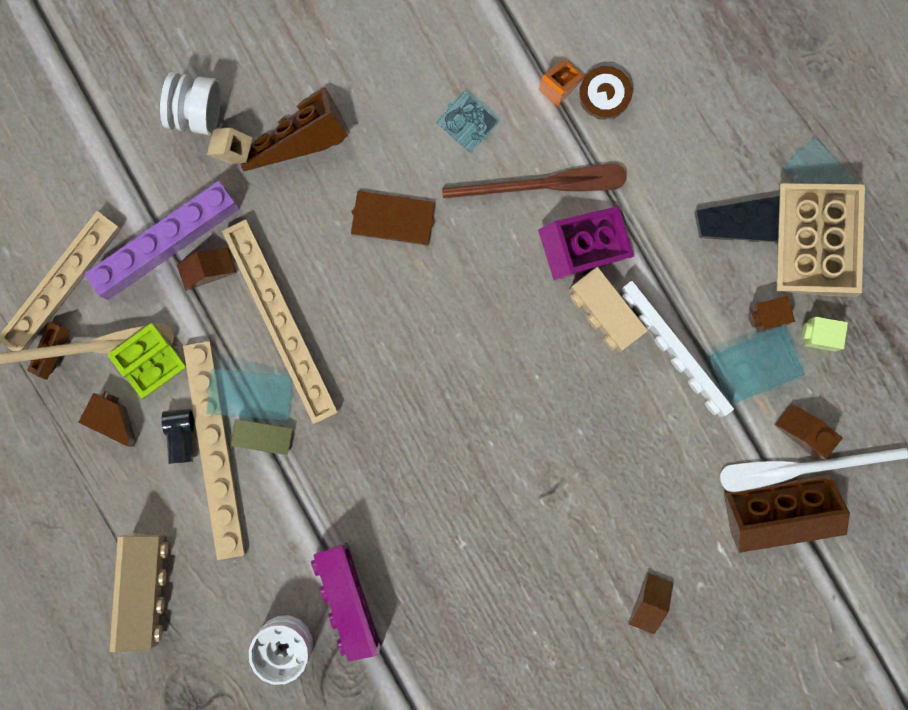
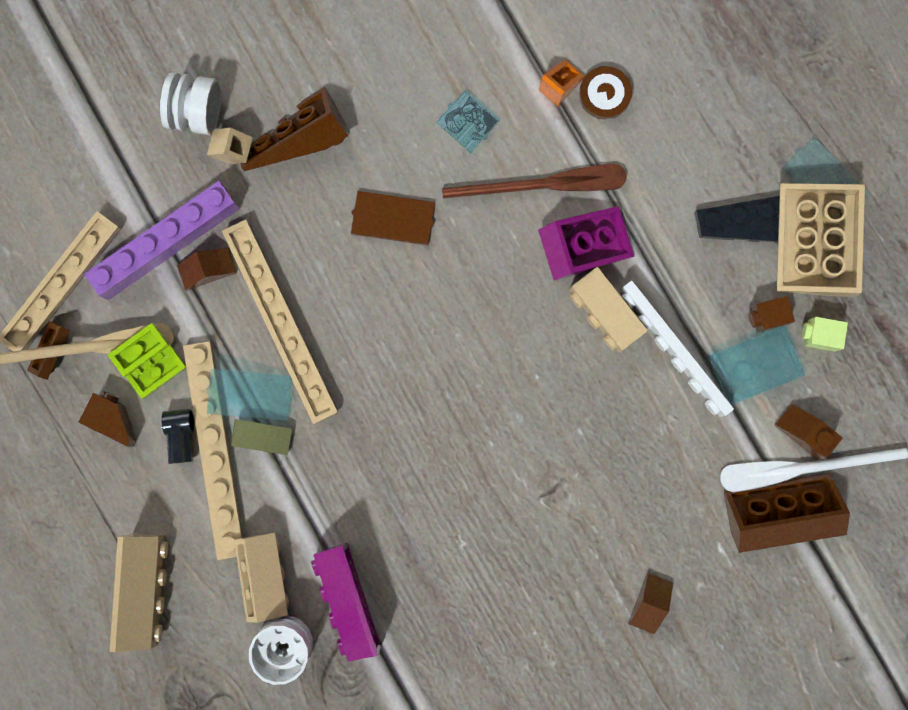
(261, 577): none -> tan brick

